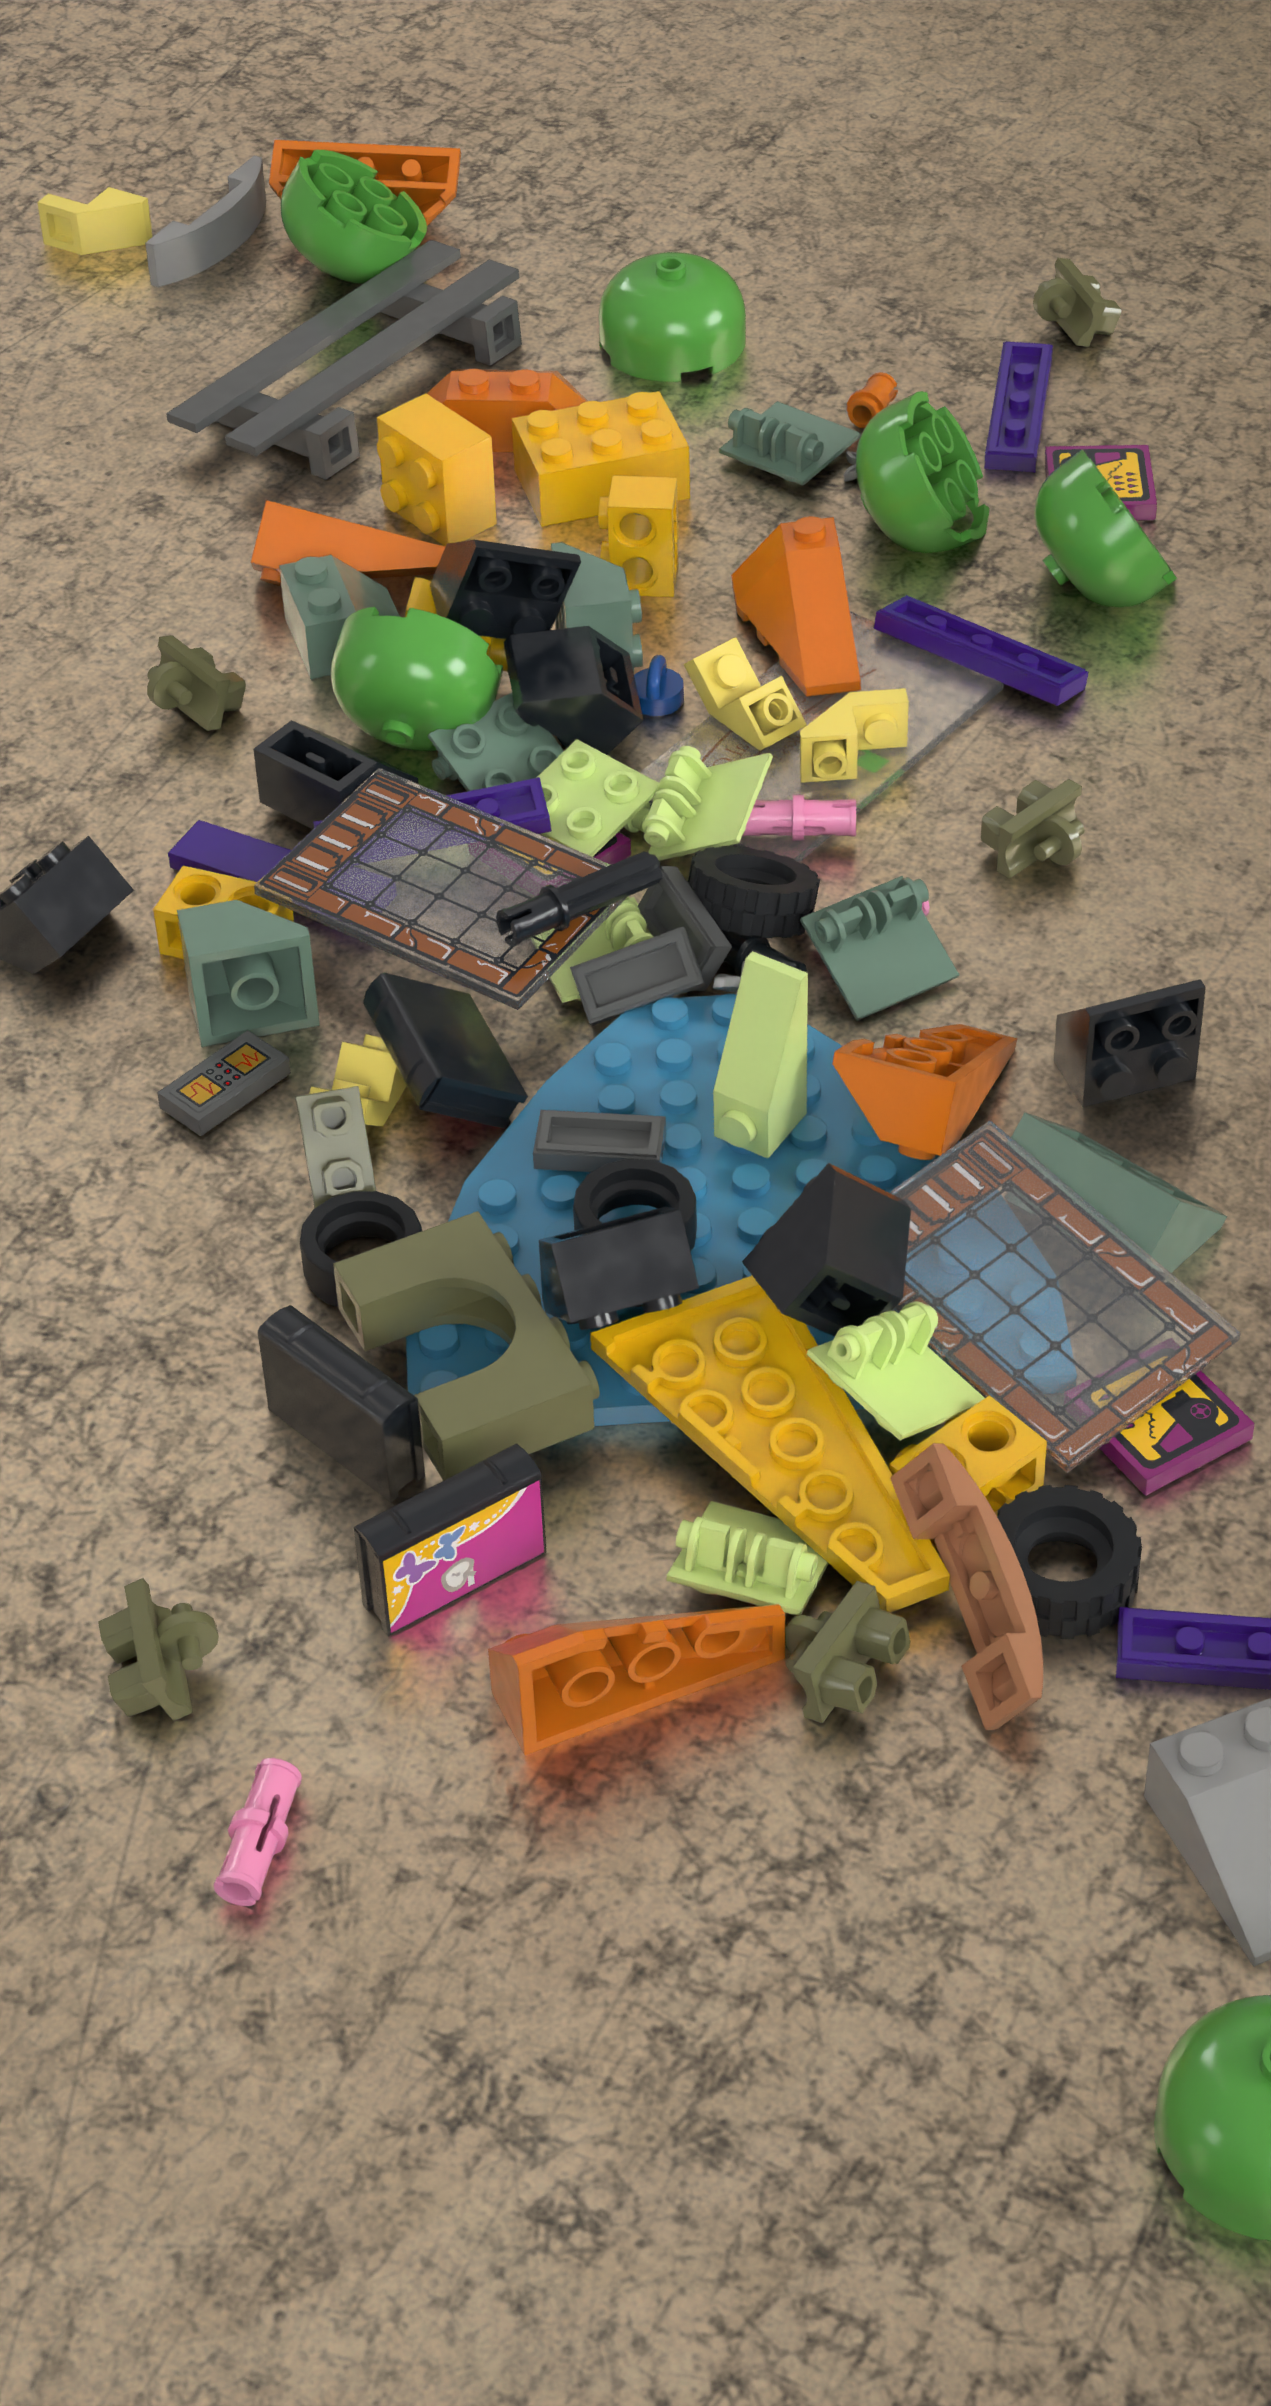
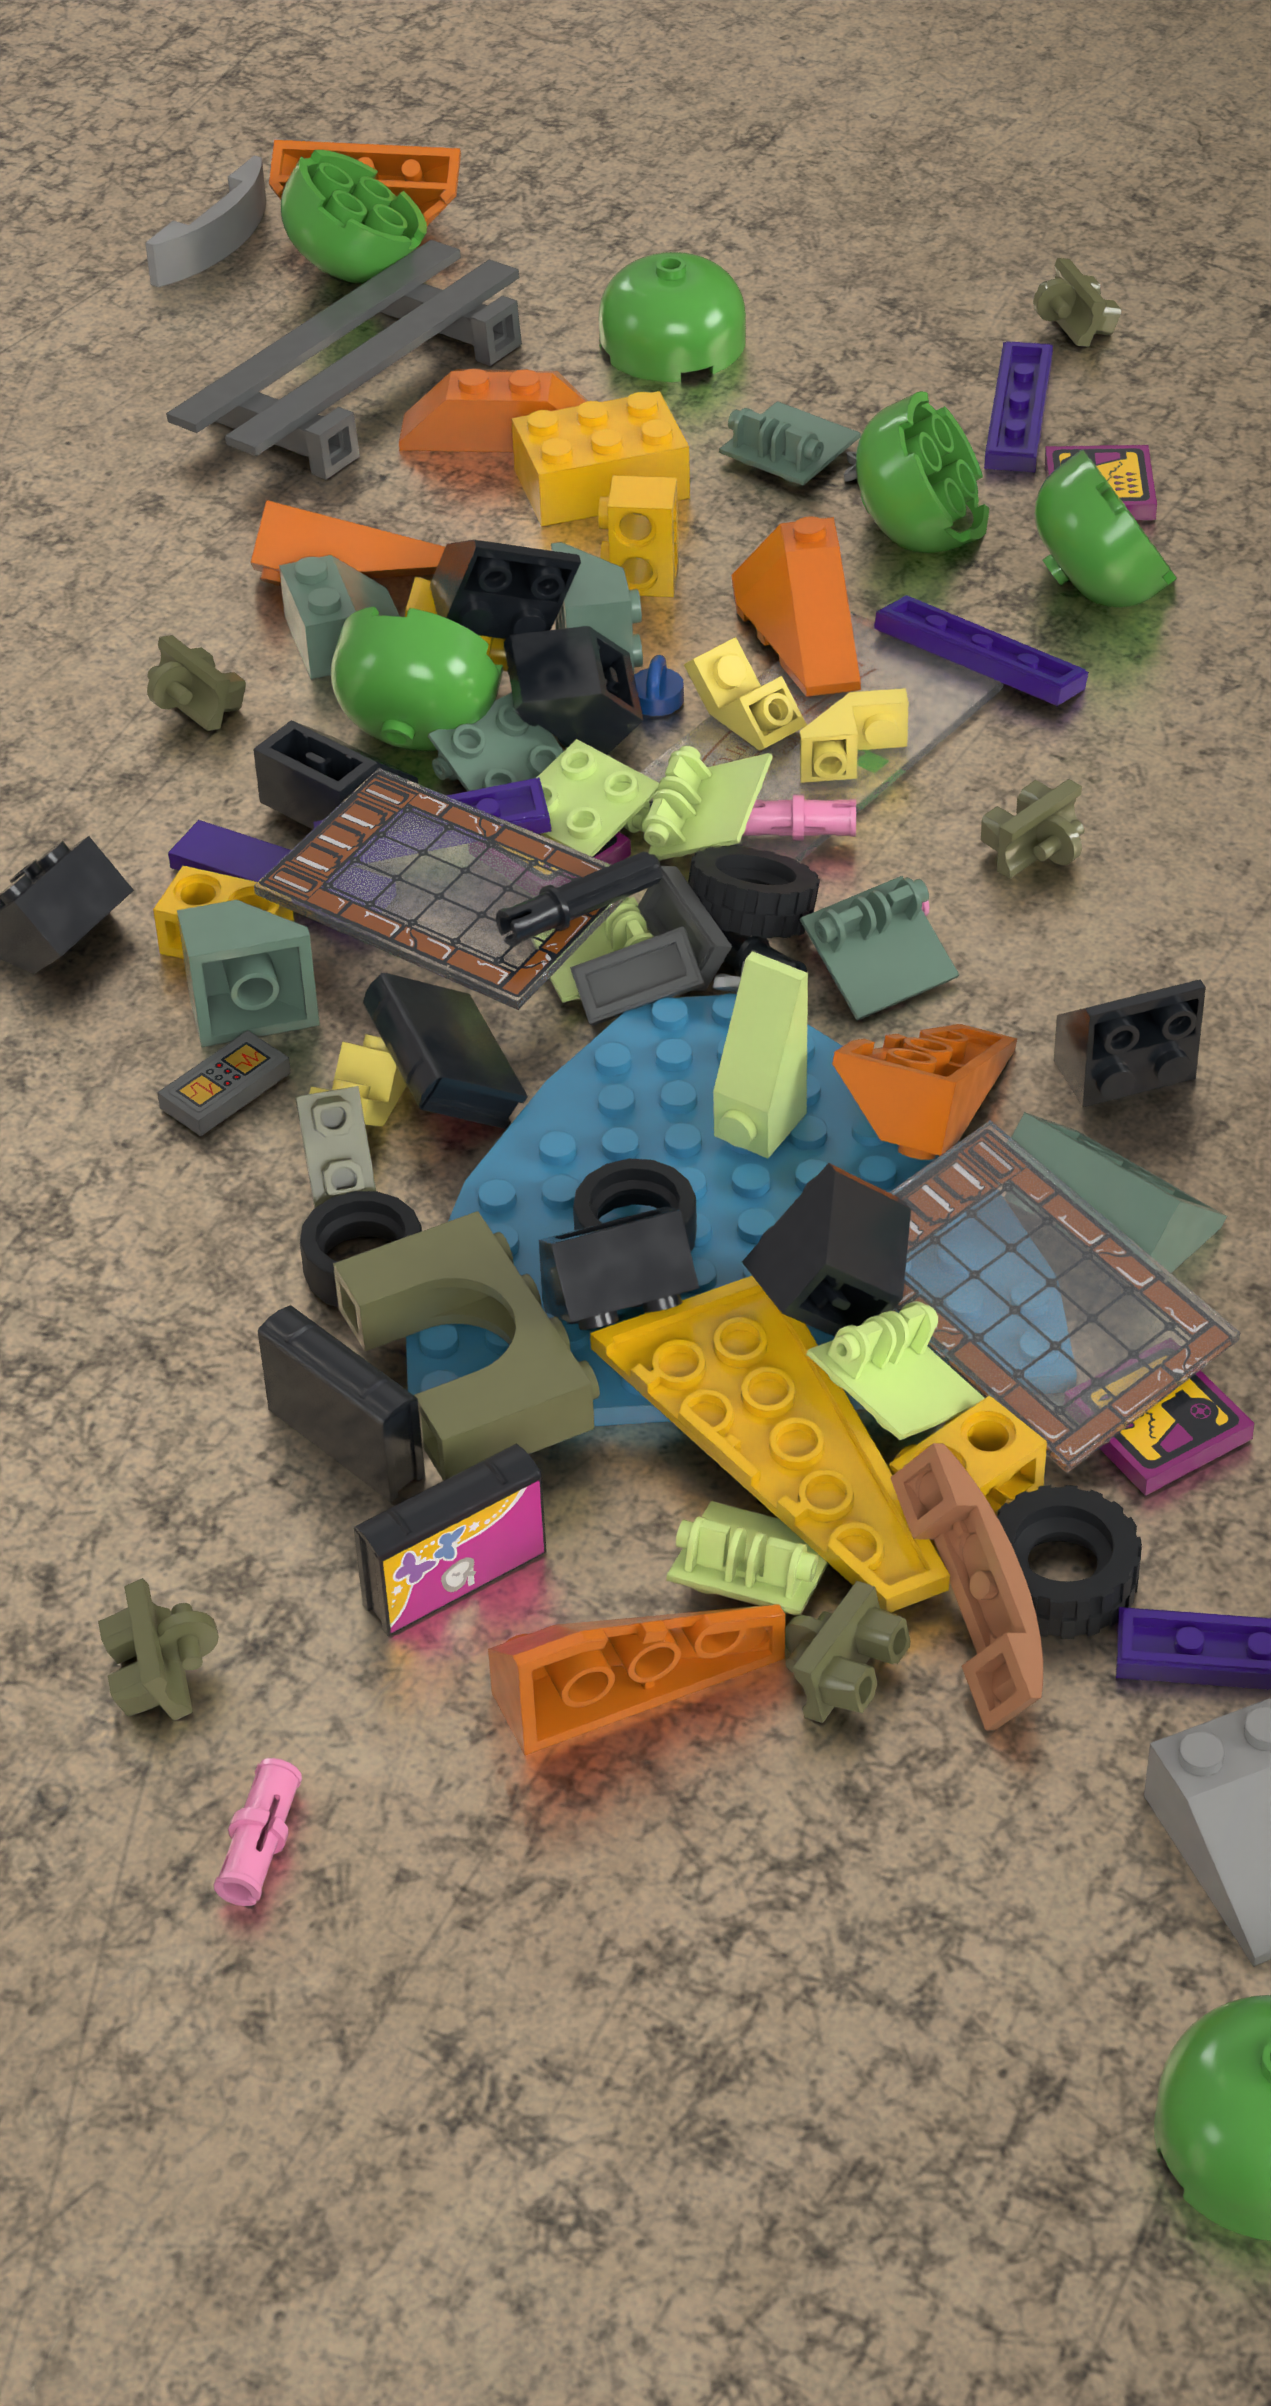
(104, 224): light yellow slope -> none
(436, 470): yellow brick -> none
(593, 1139): dark grey tile -> none
(871, 399): orange pin -> none

